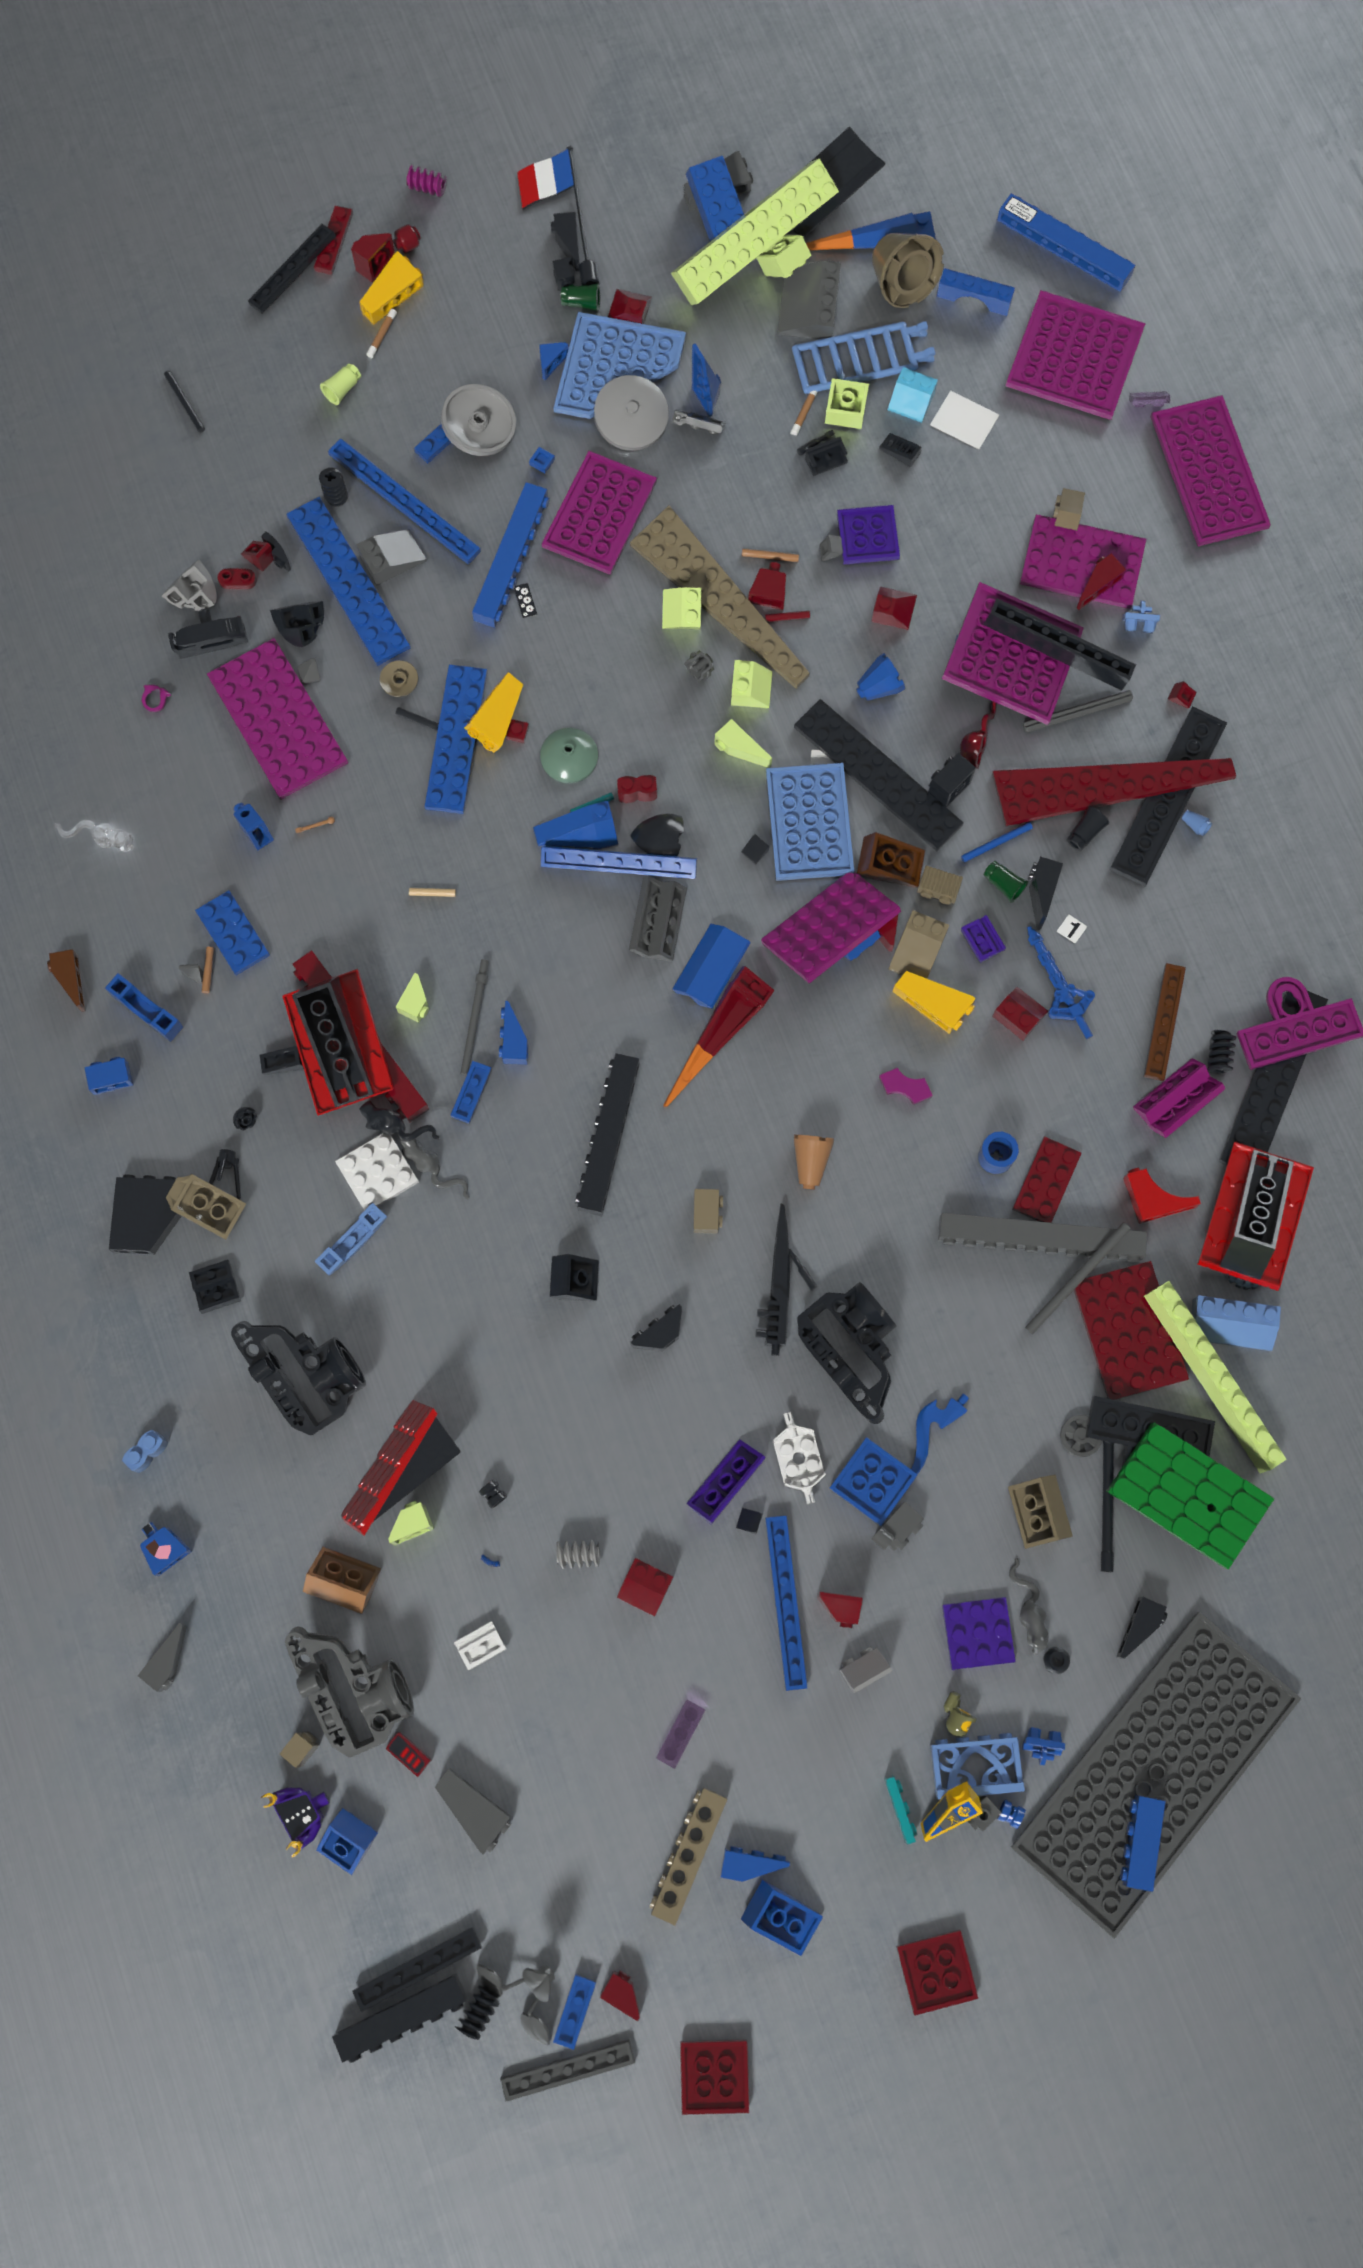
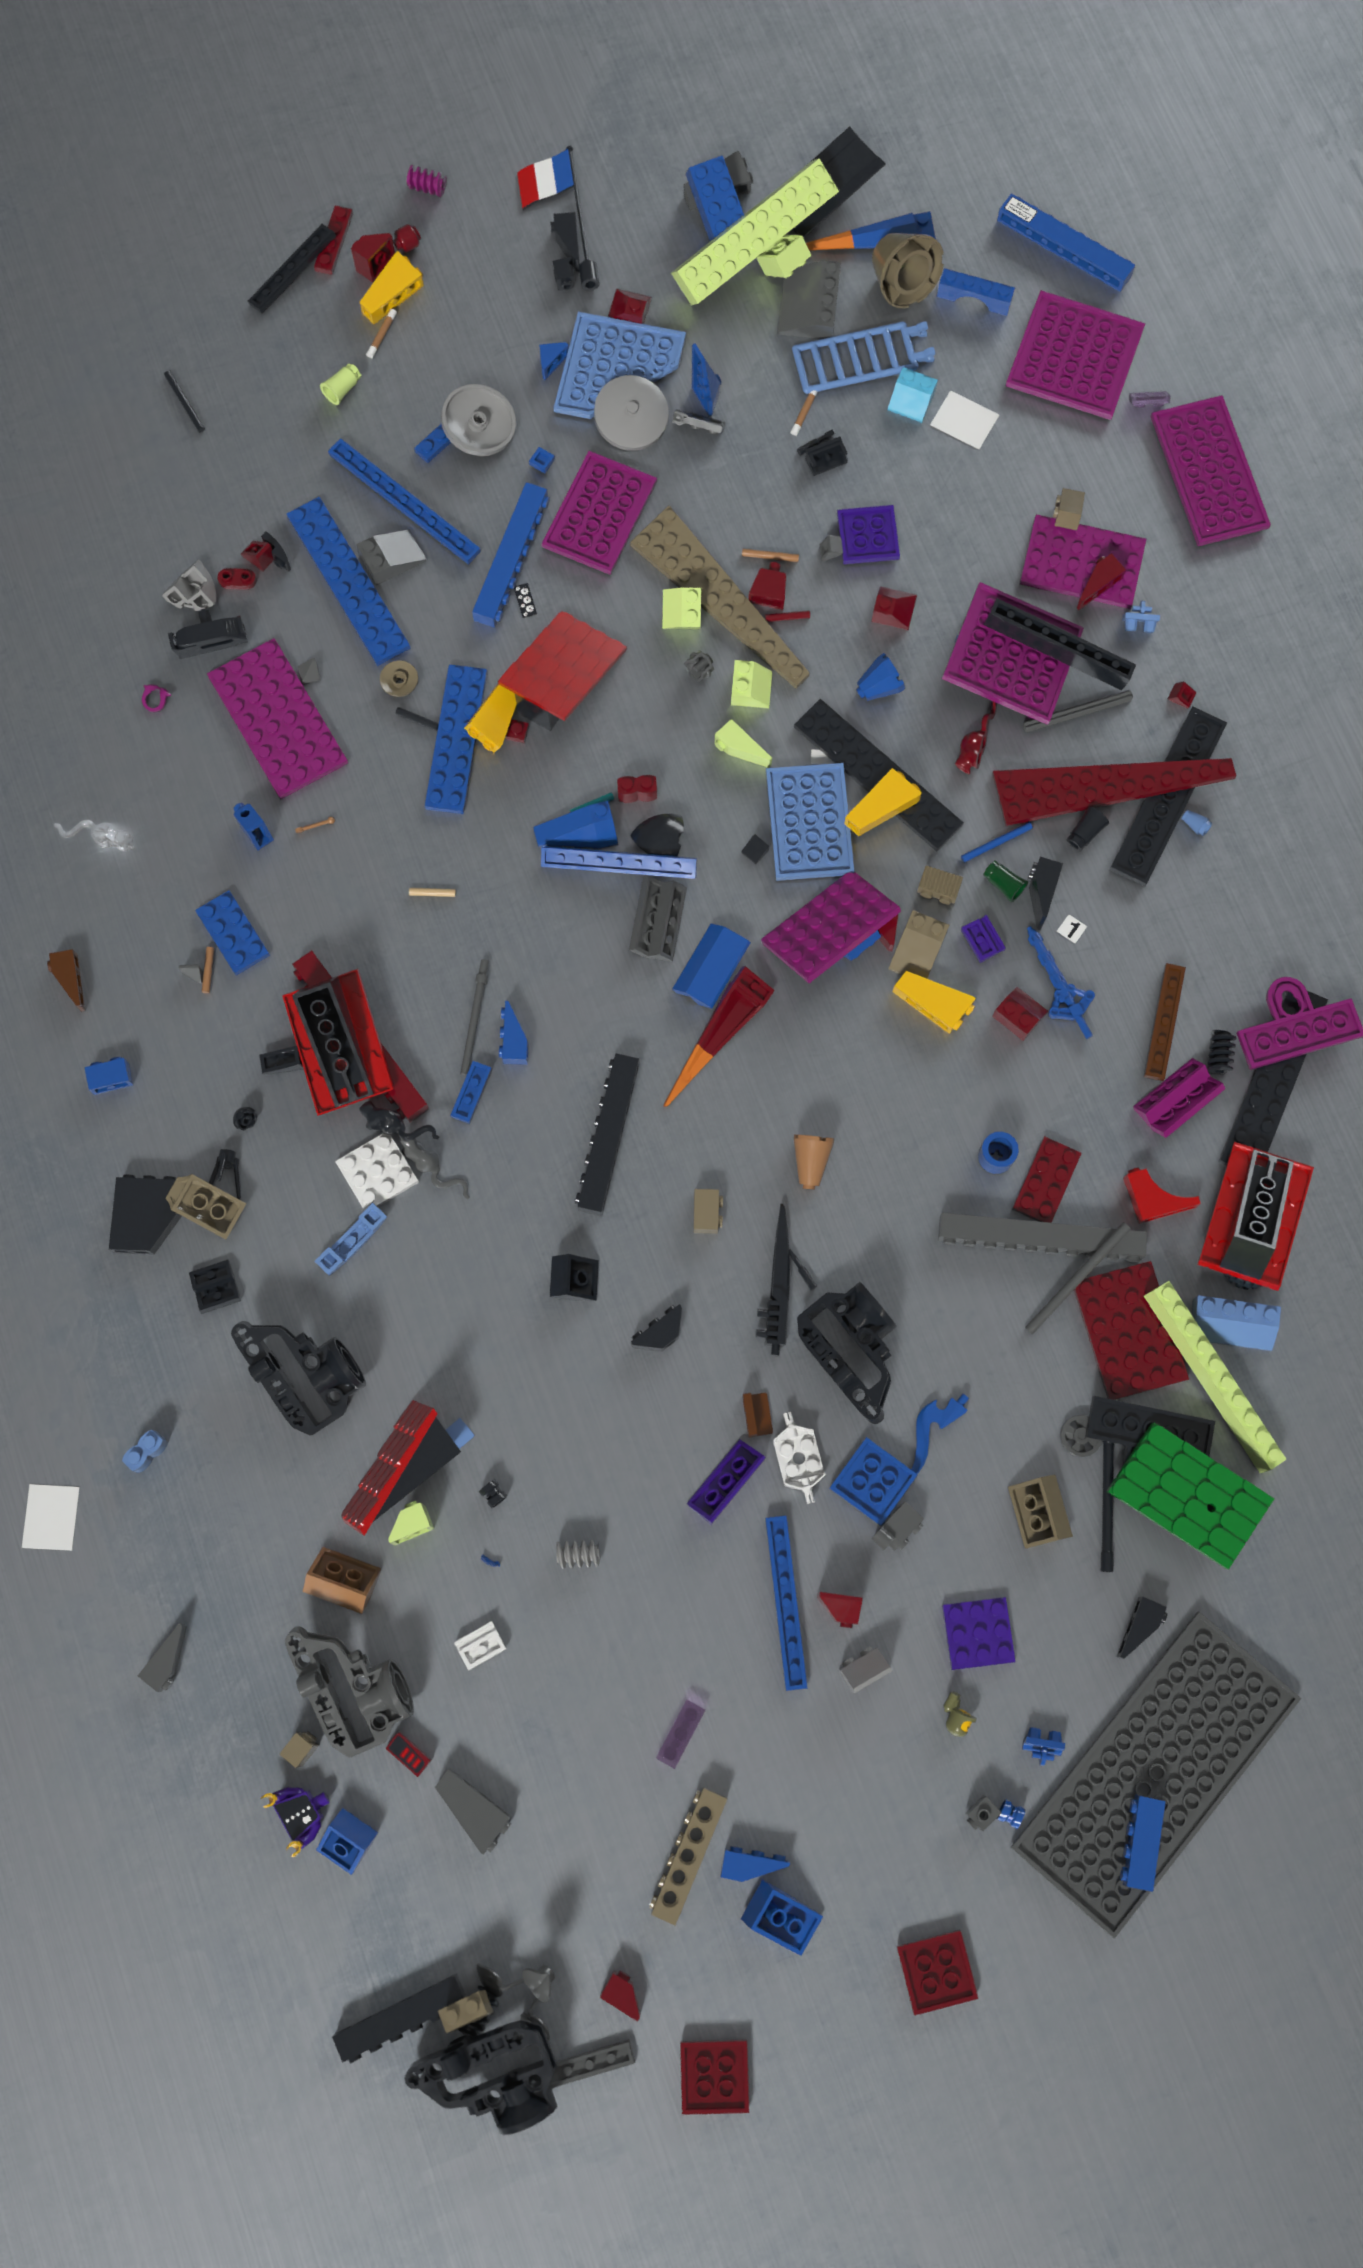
(50, 1517): none -> white sticker
(143, 1007): blue arch -> none
(162, 1548): blue torso -> none
(299, 622): black brick -> none
(333, 486): black piece -> none
(413, 1000): yellowish green slope -> none
(417, 1969): black plate -> none
(460, 1433): none -> medium blue sticker
(465, 2011): none -> dark tan brick
(521, 2098): none -> black piece
(560, 669): none -> red piece
(572, 765): sand green dish -> none
(574, 2011): blue plate -> none
(581, 296): dark green plant -> none
(645, 1587): dark red slope -> none
(749, 1520): black slope -> none
(757, 1414): none -> reddish brown panel
(846, 403): yellowish green brick -> none
(883, 802): none -> yellow slope
(890, 860): reddish brown slope -> none
(901, 456): black slope -> none
(901, 1809): teal plate -> none
(914, 1089): magenta tile -> none
(952, 779): black brick -> none
(952, 1810): slope -> none
(1001, 1785): medium blue fence -> none
(1031, 1615): dark grey animal -> none
(1053, 1666): black plate -> none

